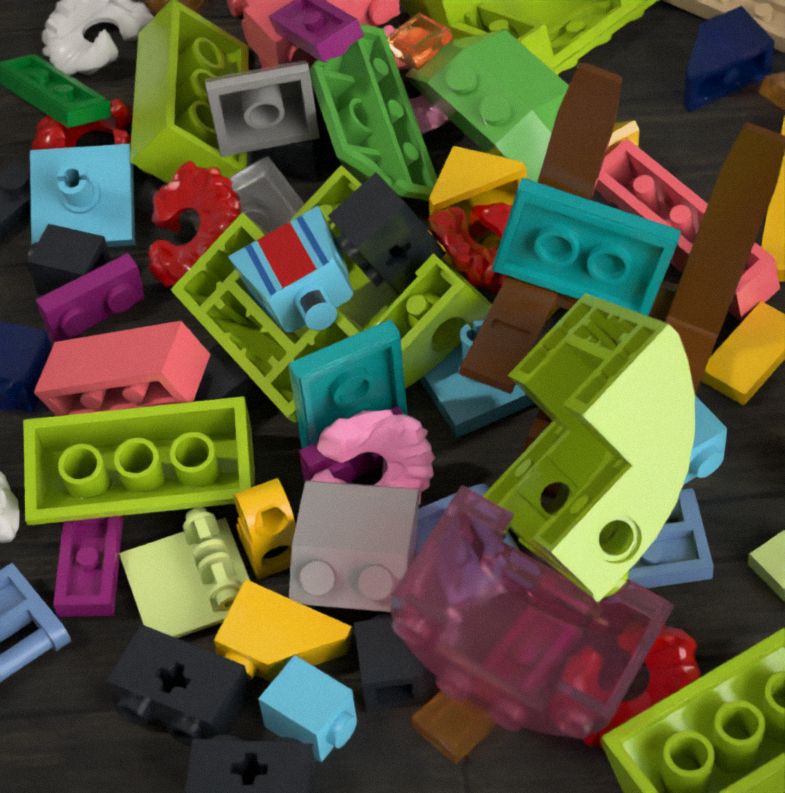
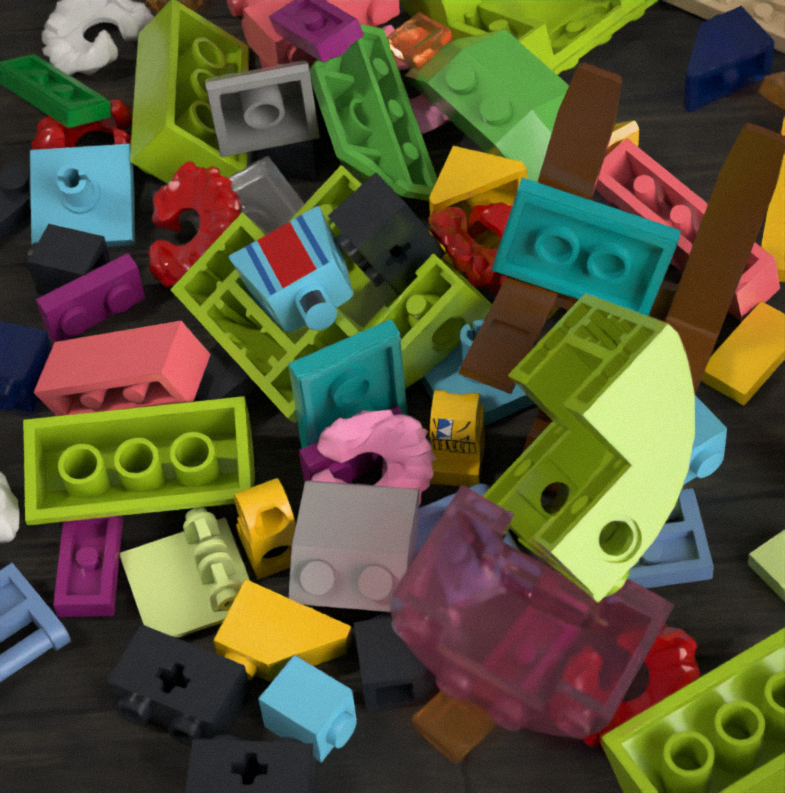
(457, 438): none -> yellow leg

